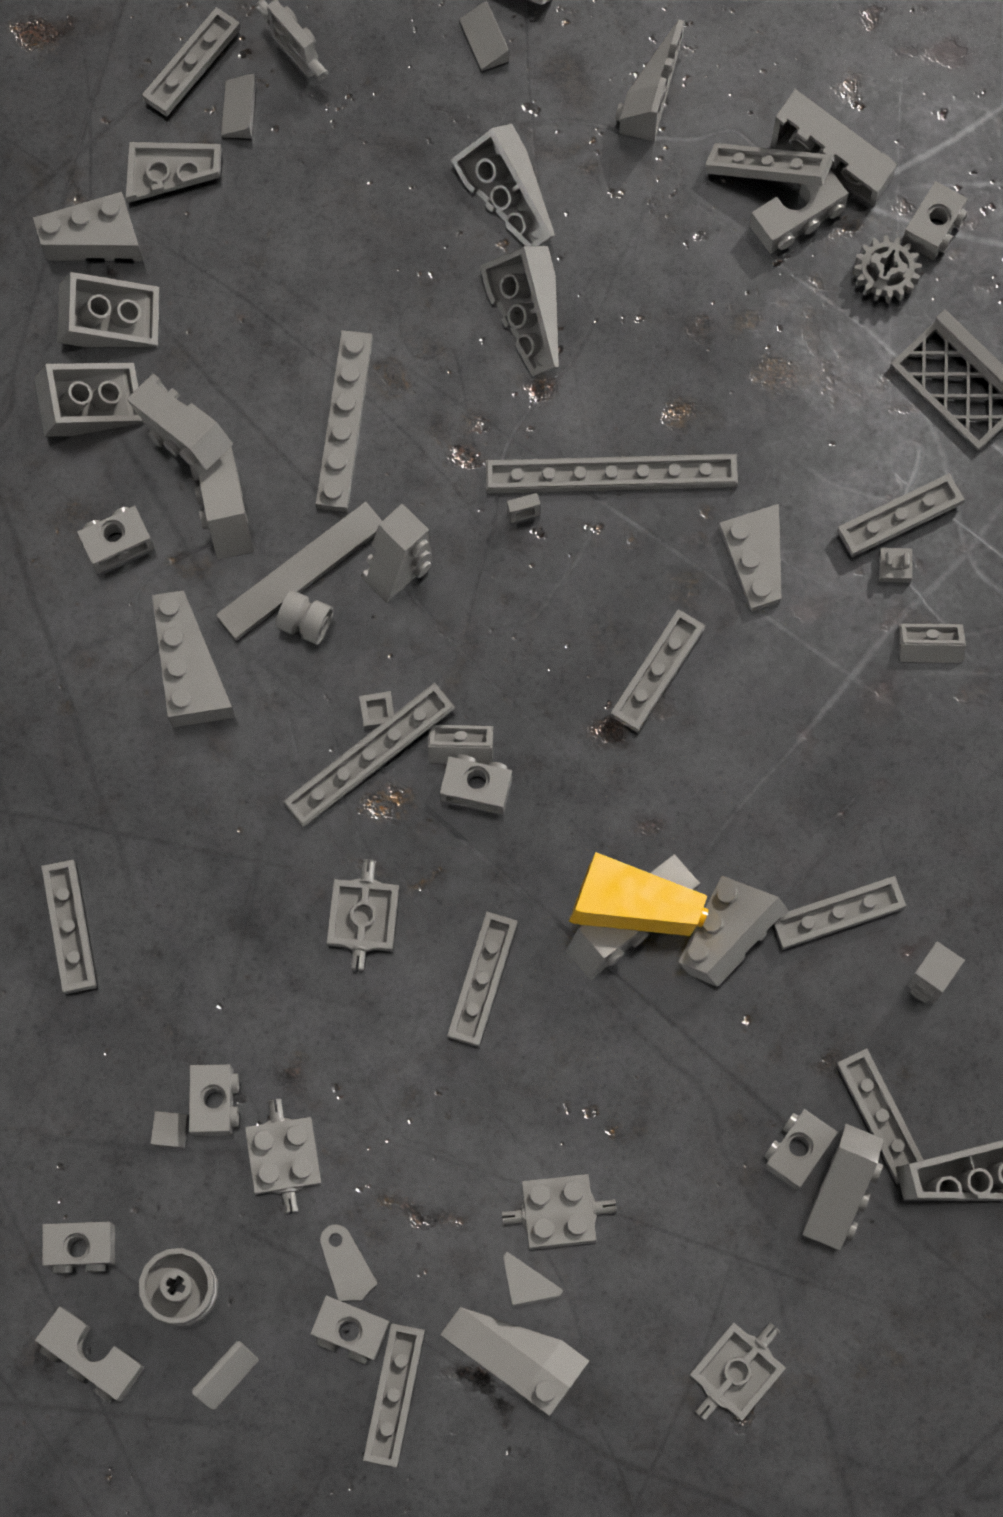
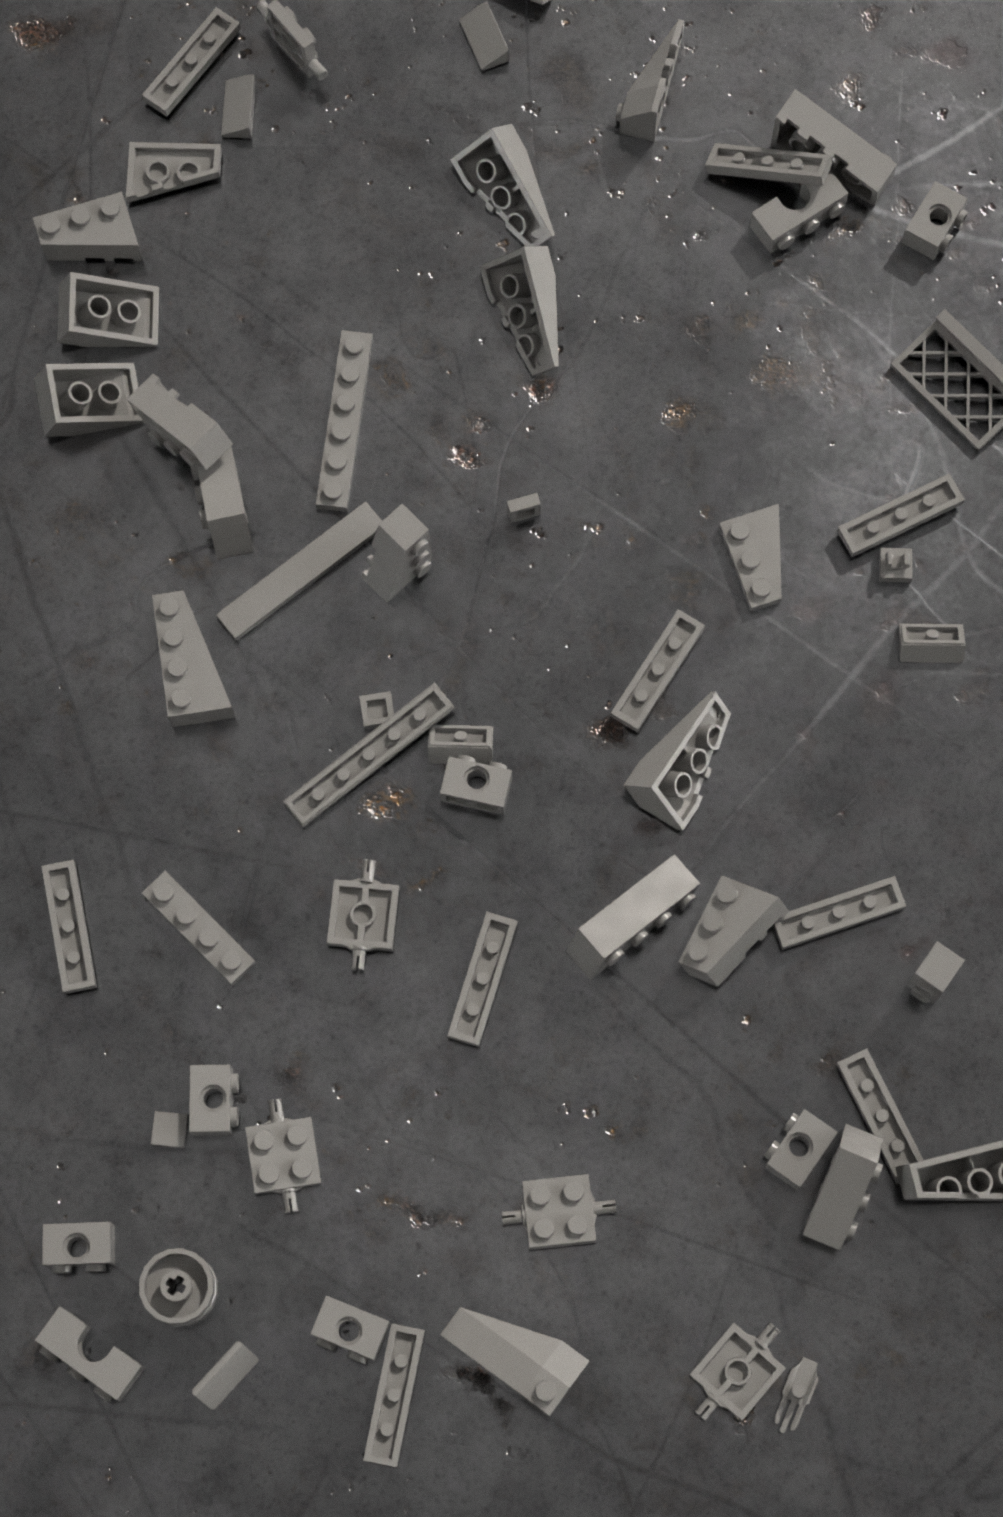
(108, 554): light grey brick -> none
(199, 928): none -> light grey plate
(305, 617): light grey wheel -> none
(346, 1265): light grey piece -> none
(526, 1284): light grey slope -> none
(611, 473): light grey tile -> none
(636, 900): yellow slope -> none
(674, 769): none -> light grey wedge
(798, 1390): none -> light grey piece
(875, 259): light grey gear -> none

